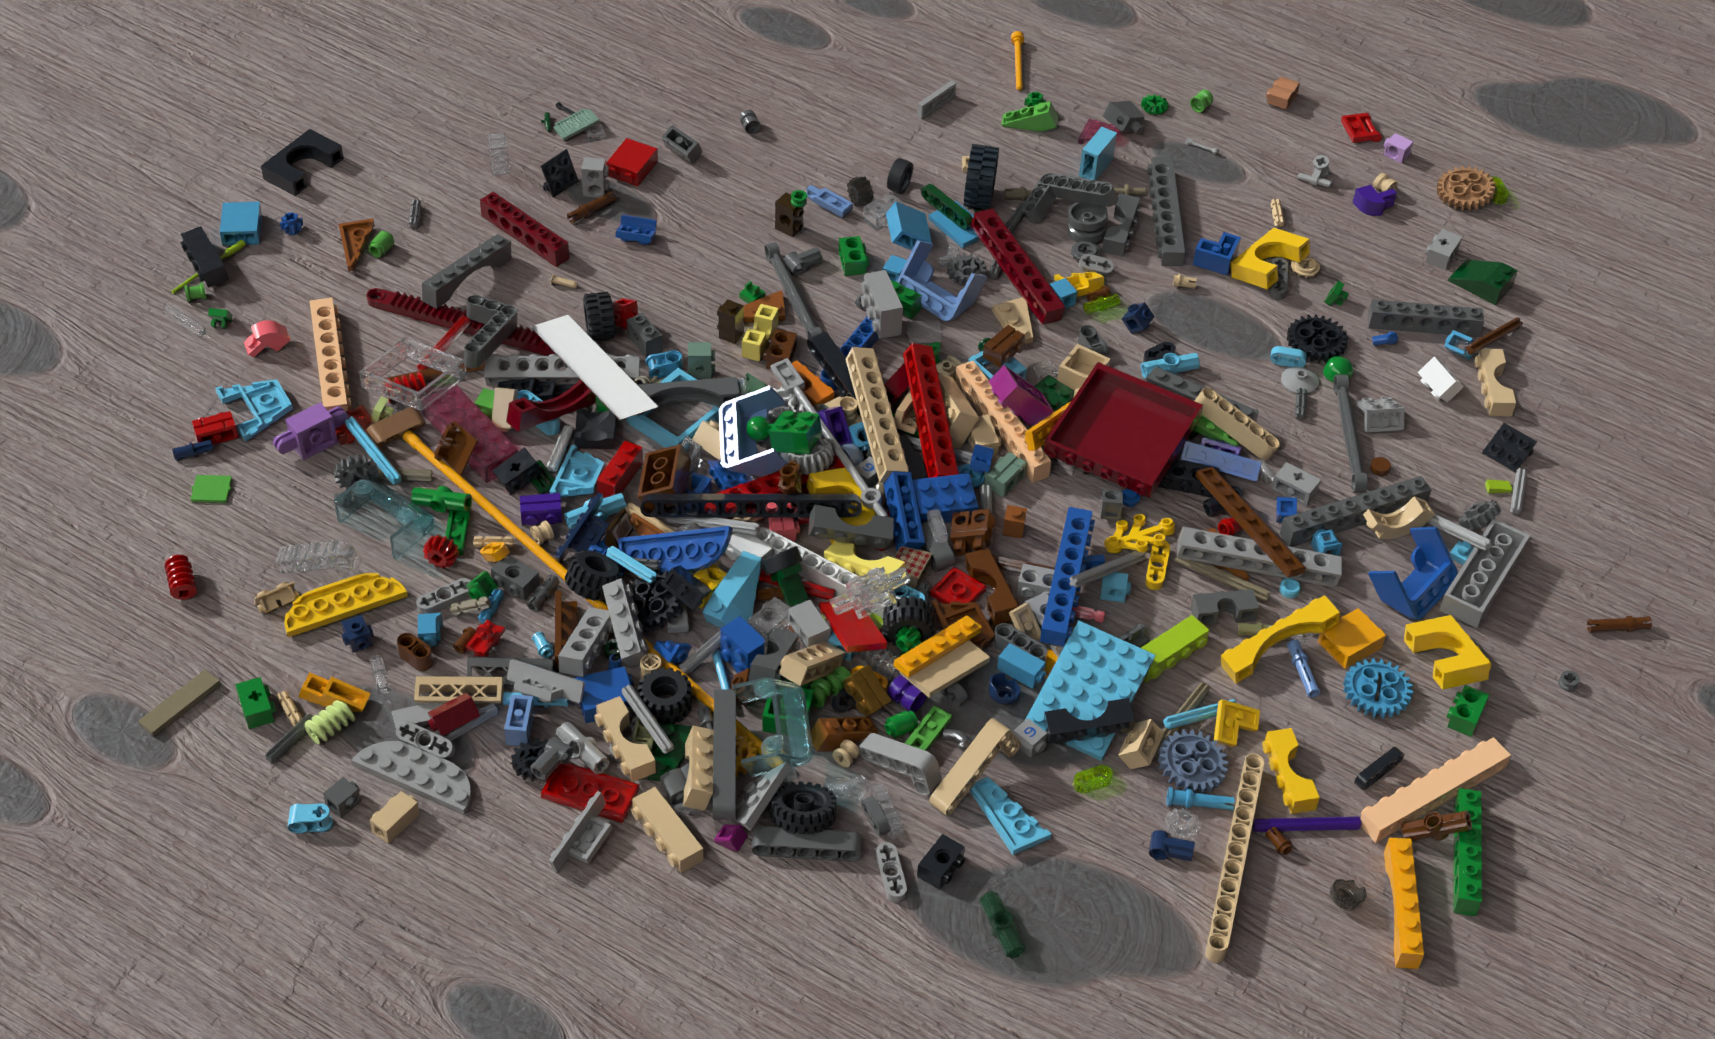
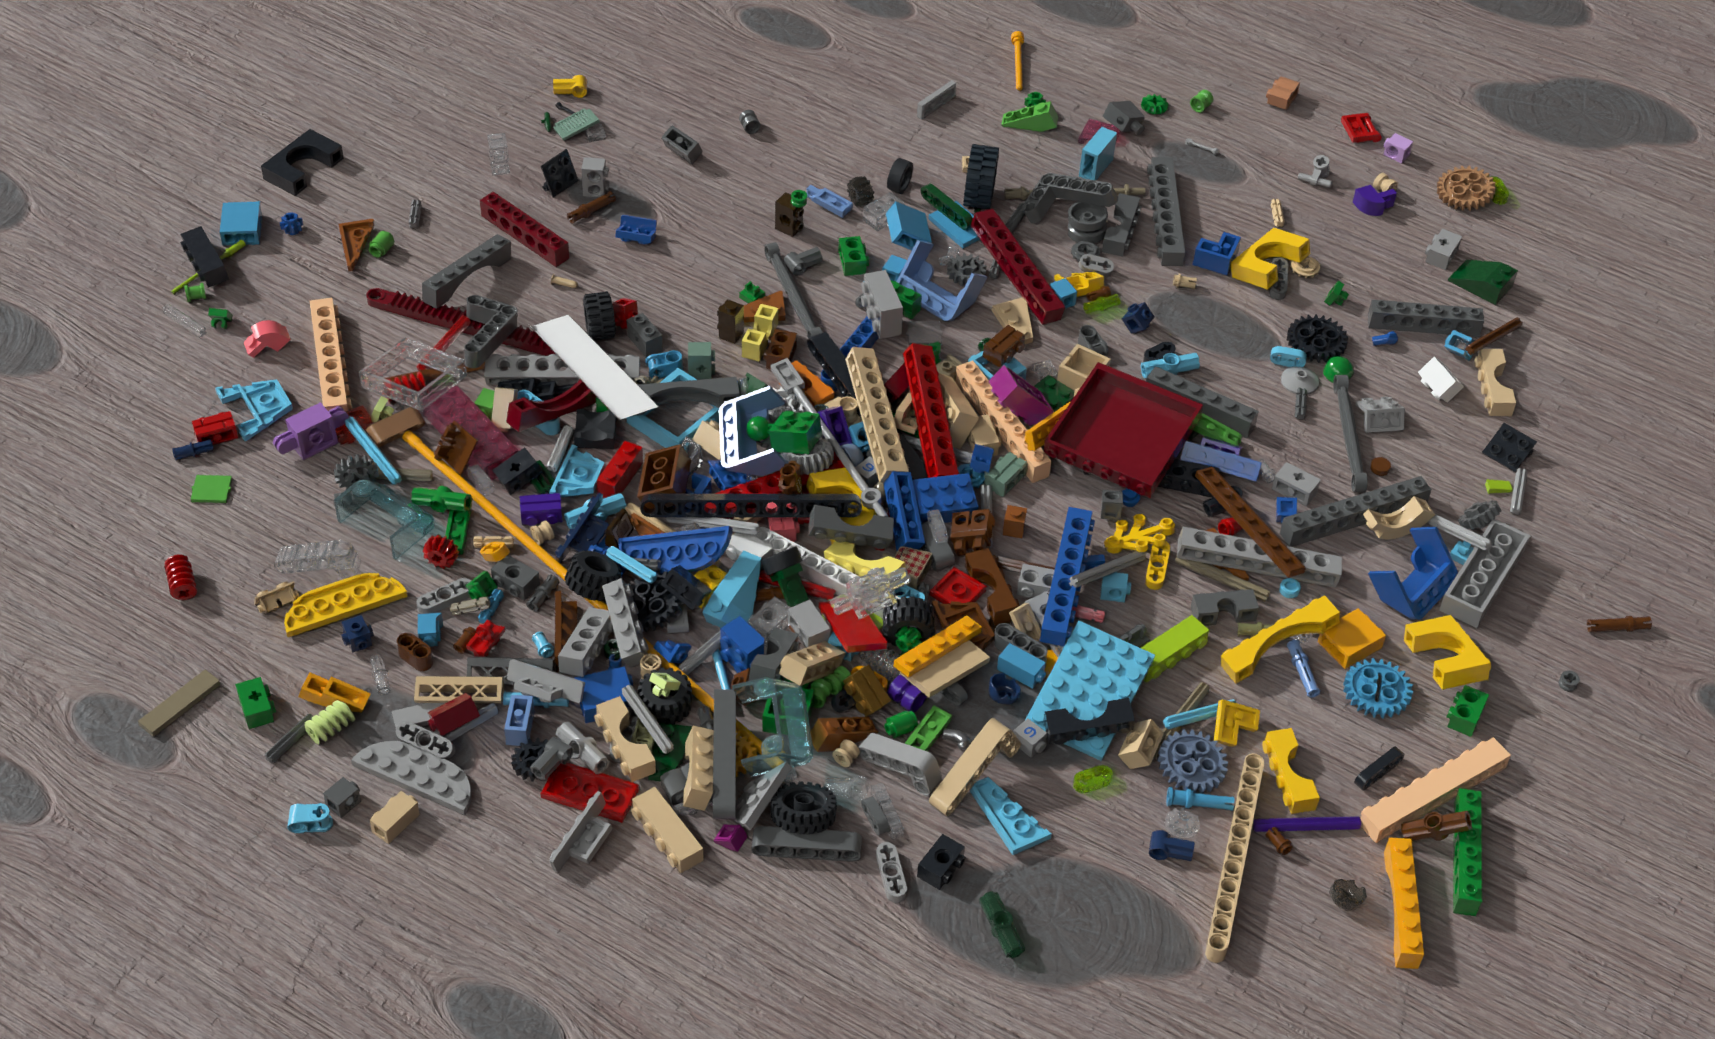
(289, 707): tan axle -> none
(480, 480): none -> clear beam
(575, 86): none -> yellow piece
(632, 162): red brick -> none
(664, 684): none -> yellowish green tile
(1237, 424): tan beam -> none
(1324, 541): dark azure window -> none

